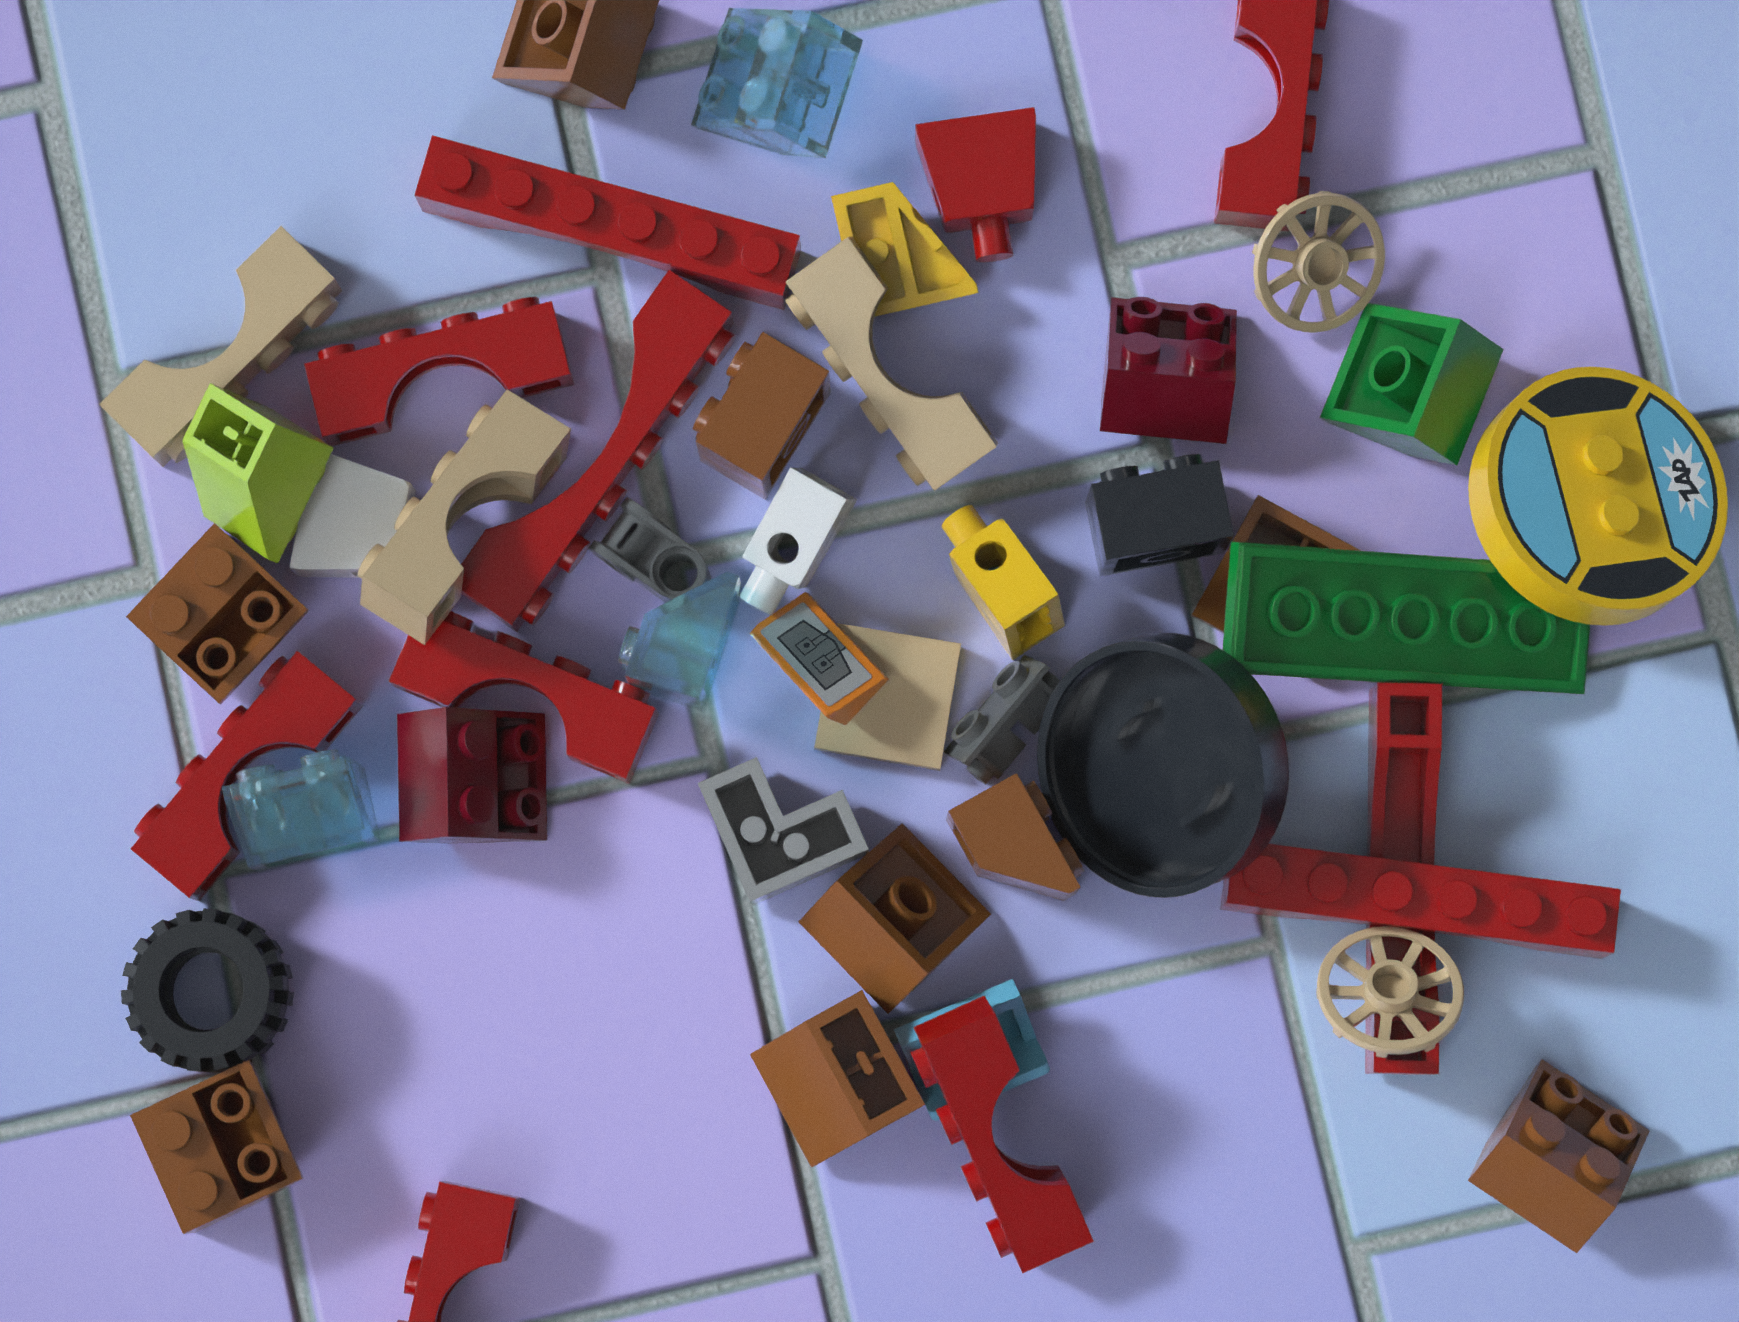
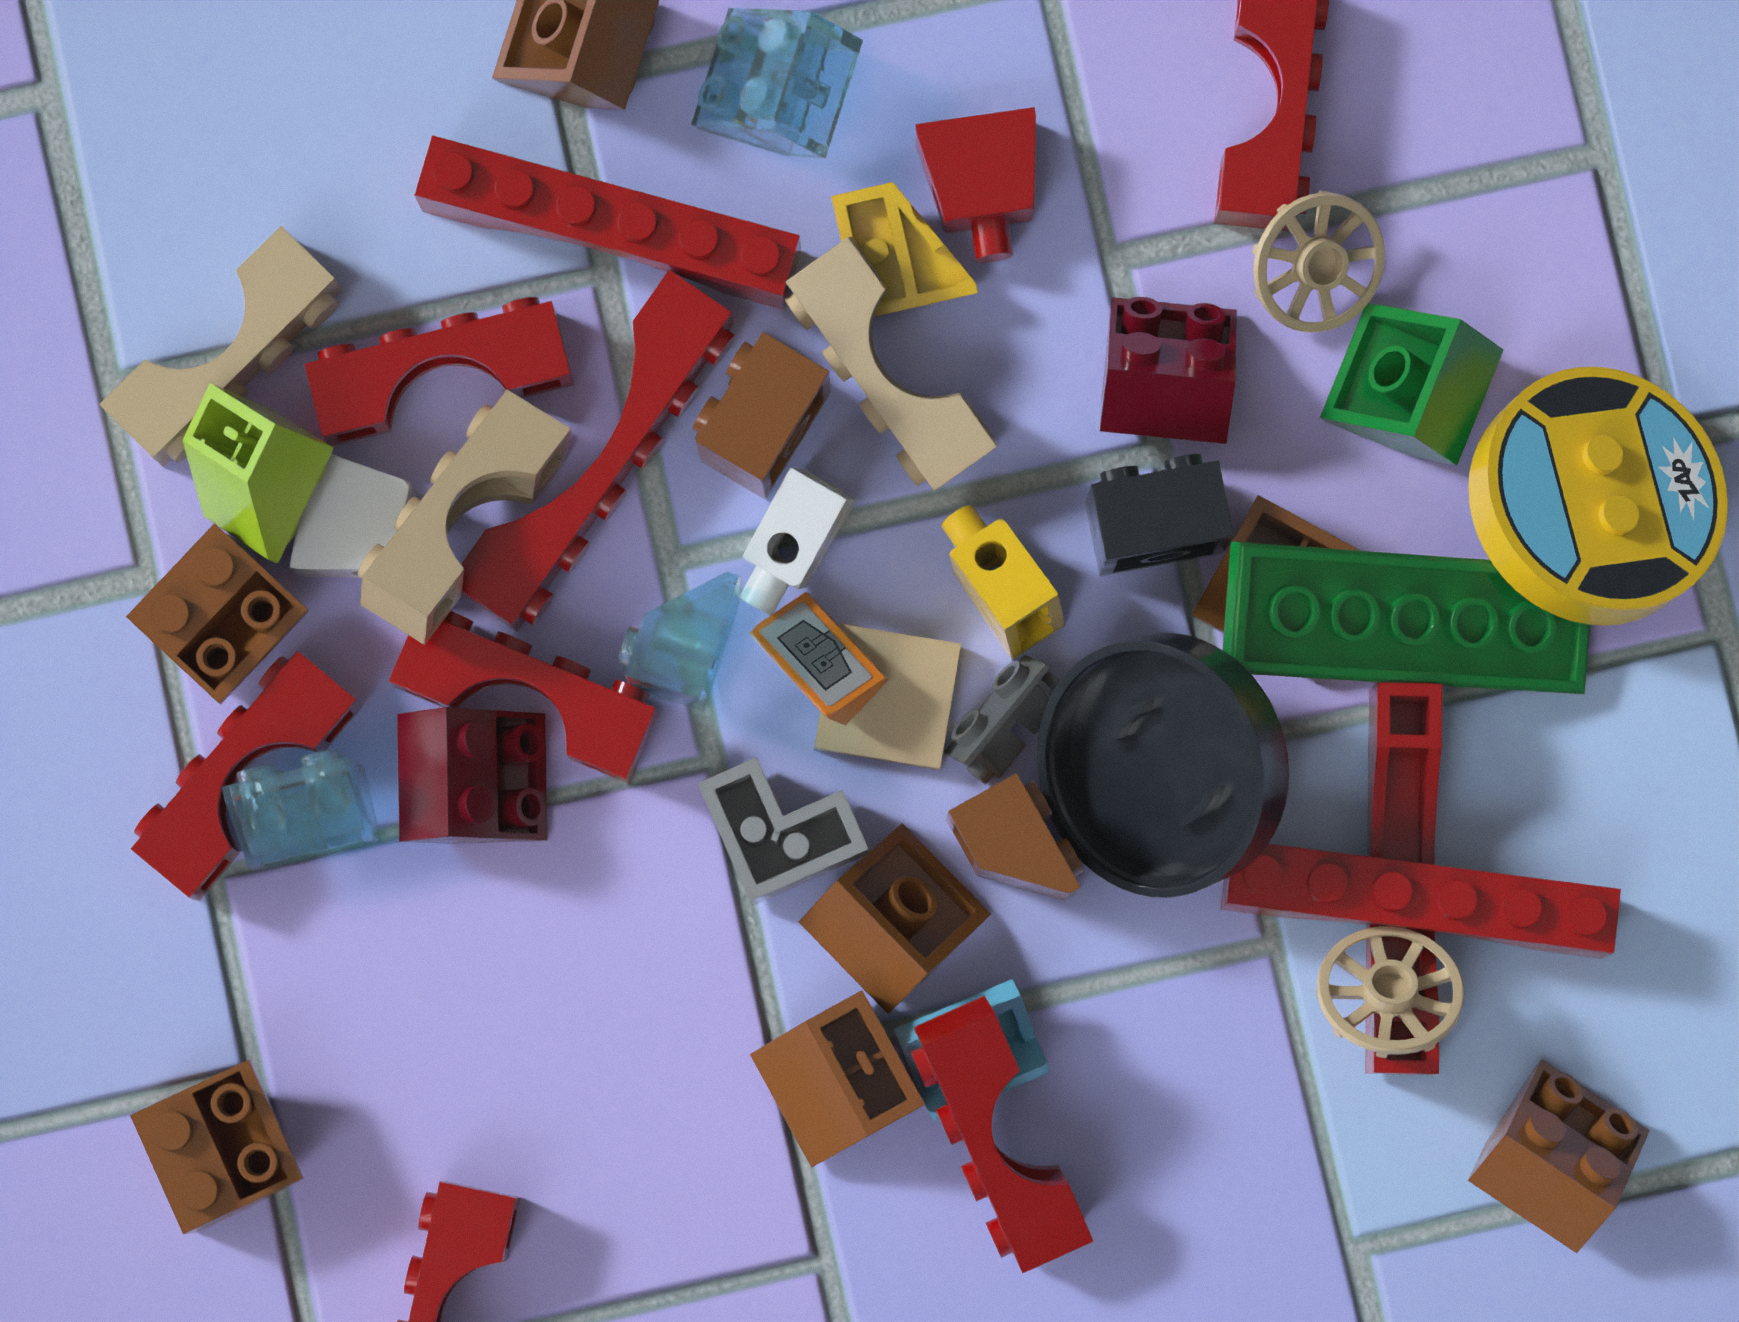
(153, 980): black tyre -> none
(644, 550): dark grey piece -> none

